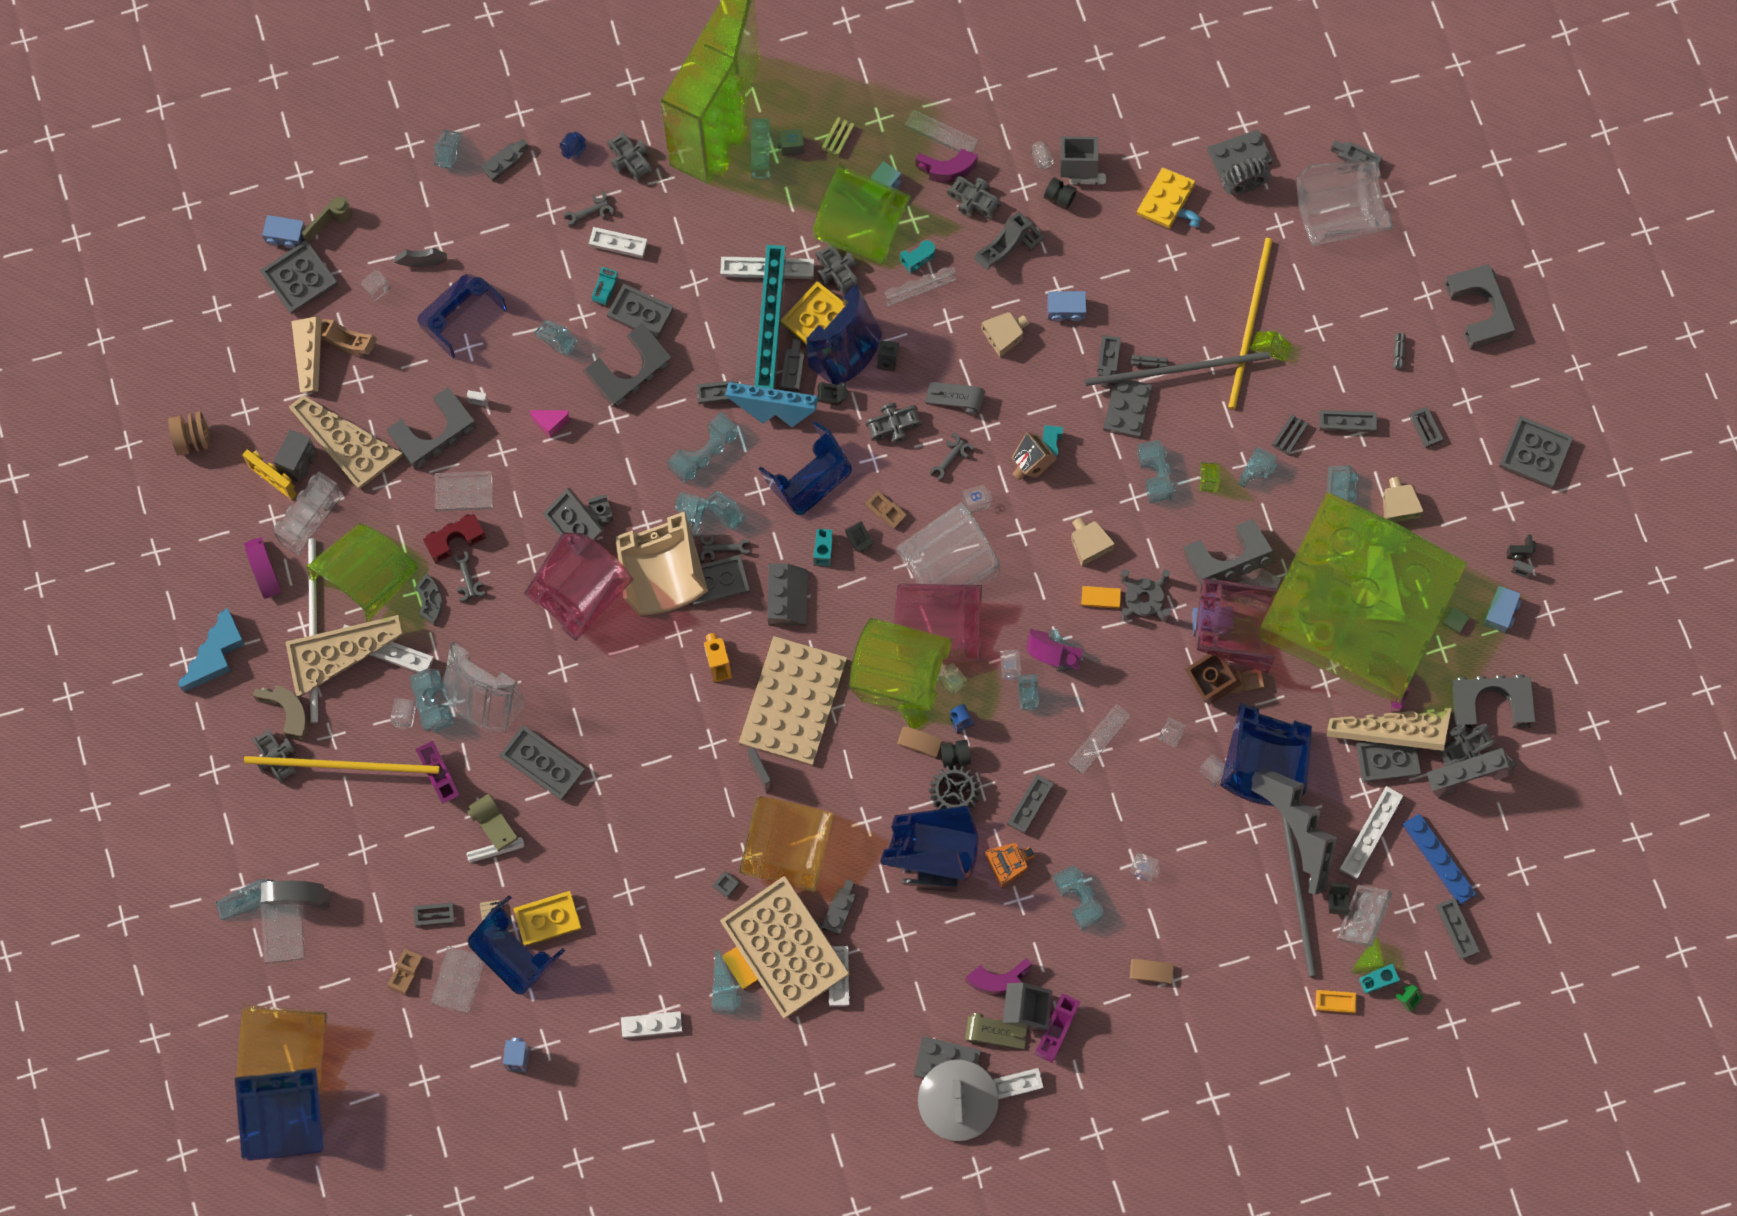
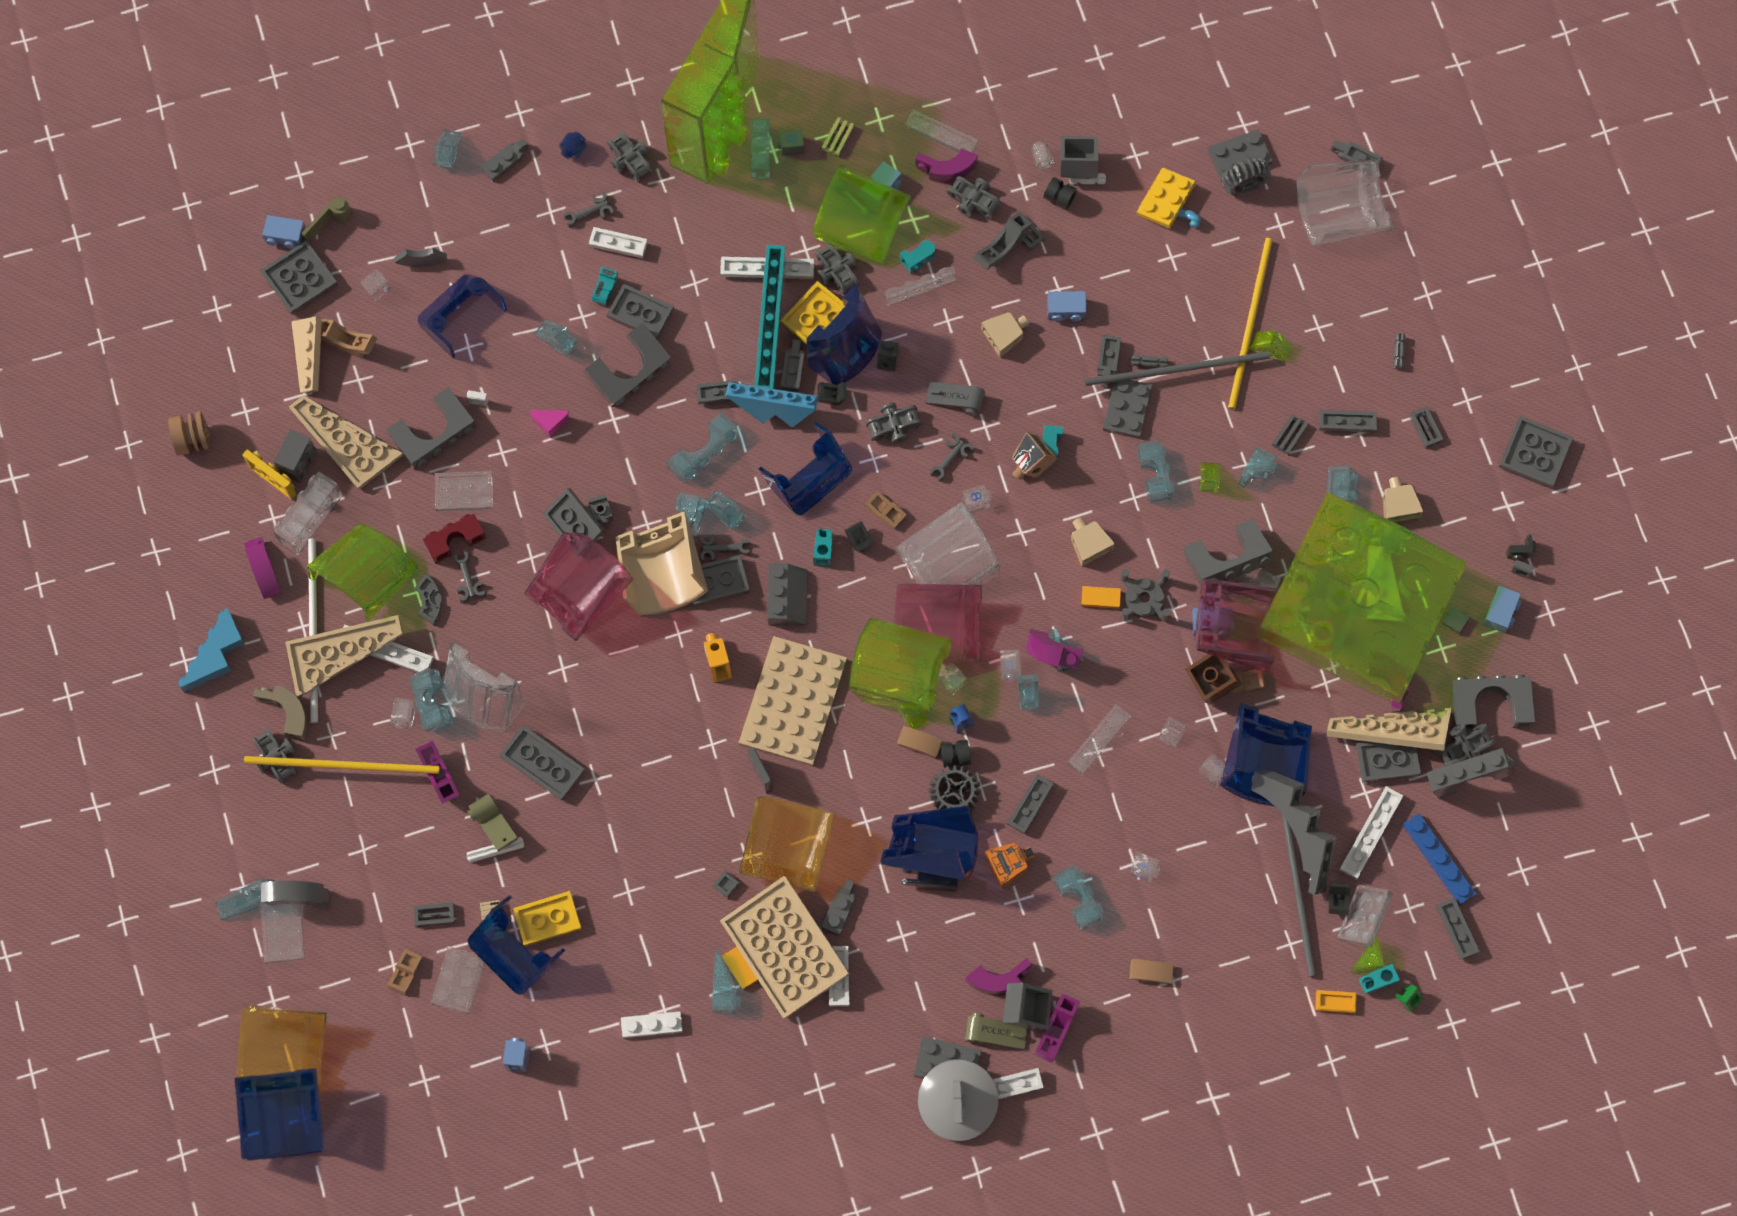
(1482, 282): dark grey arch -> none

